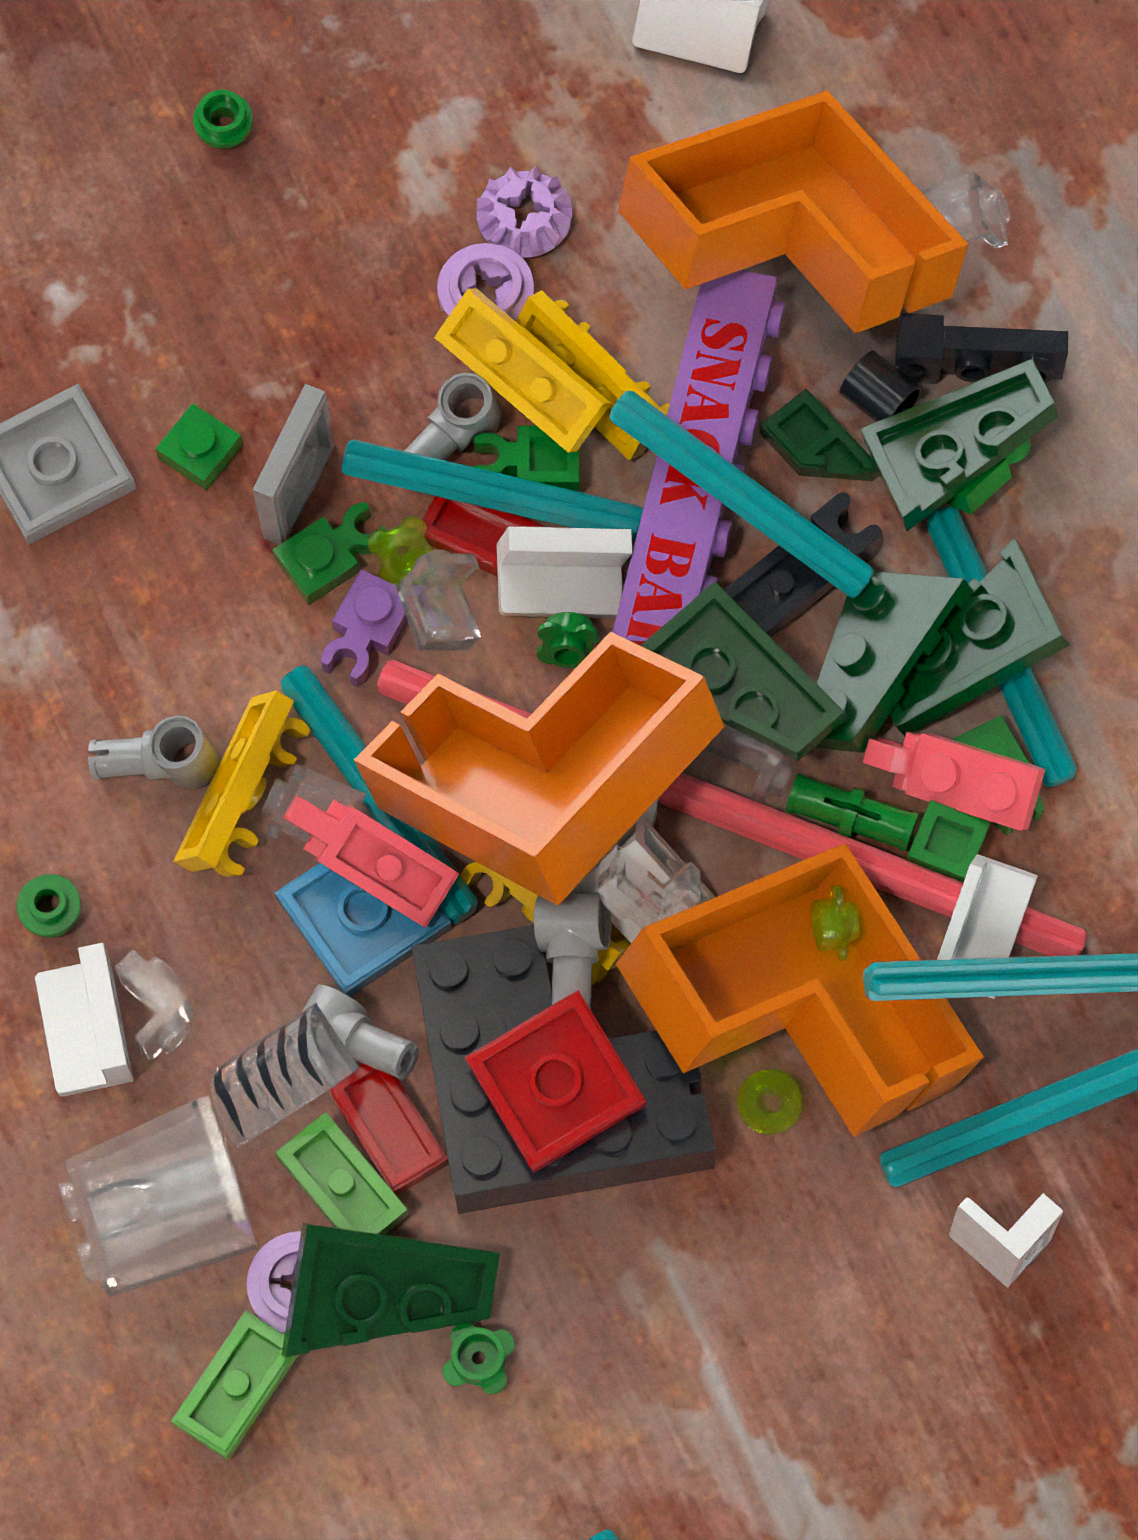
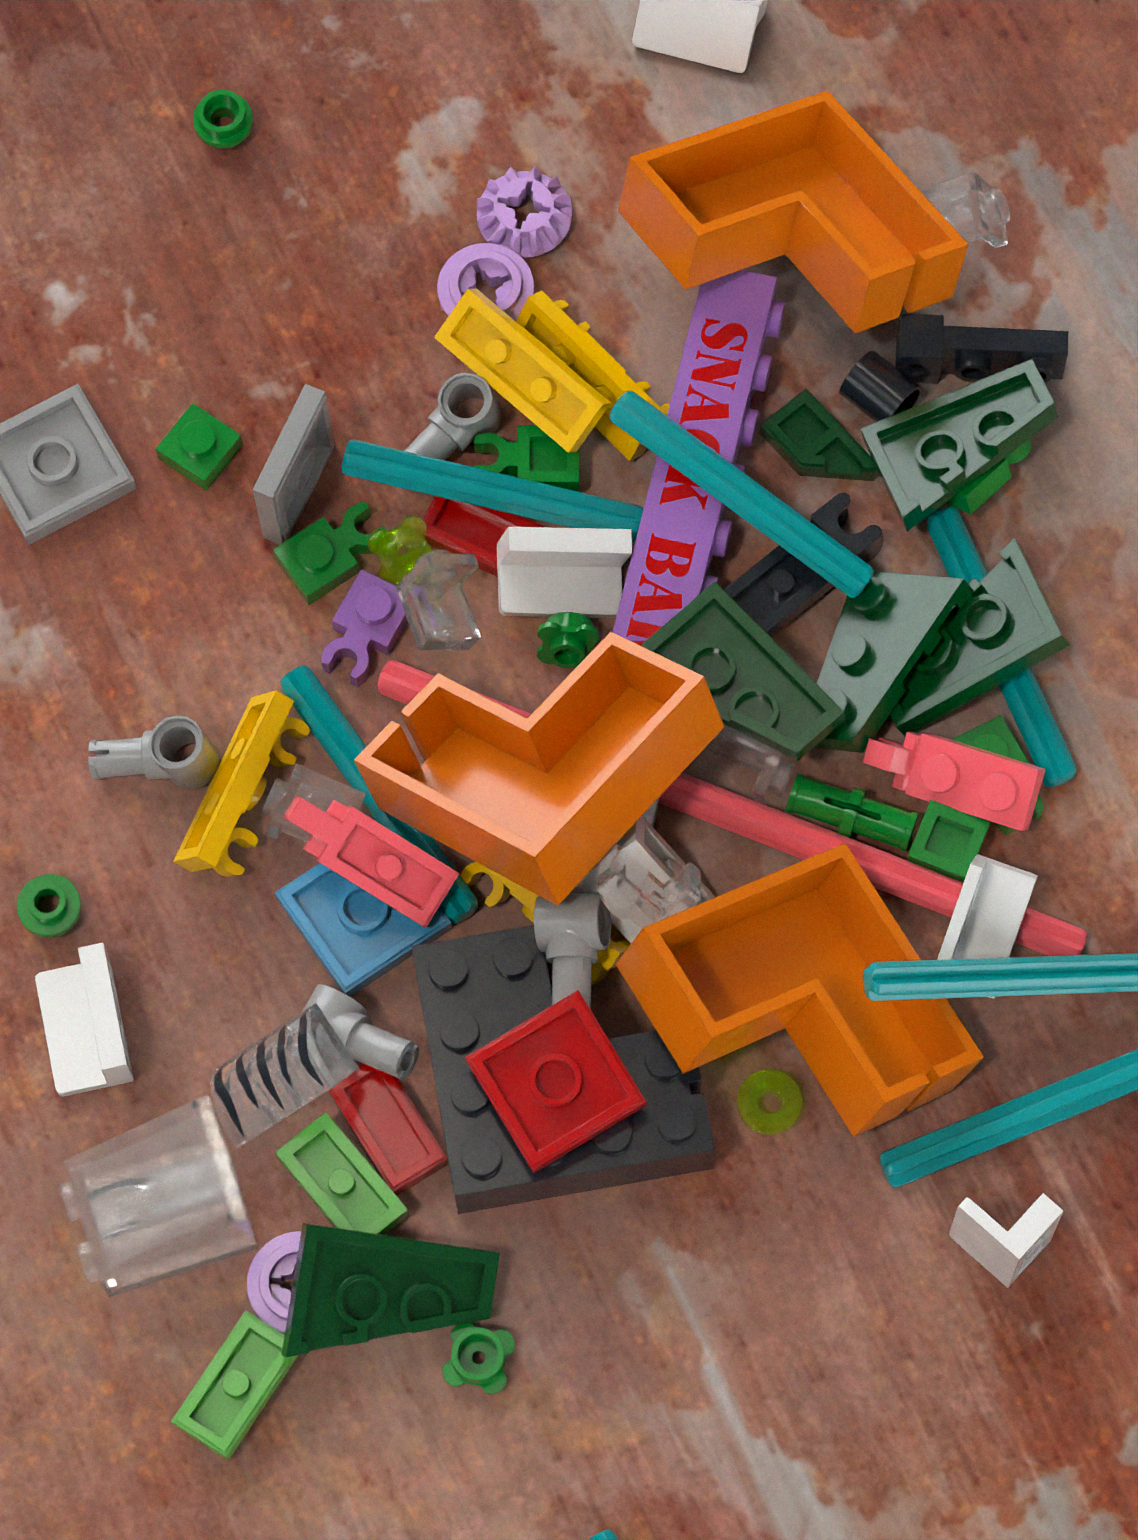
(157, 989): clear bracket -> none
(834, 923): clear neon green plate -> none

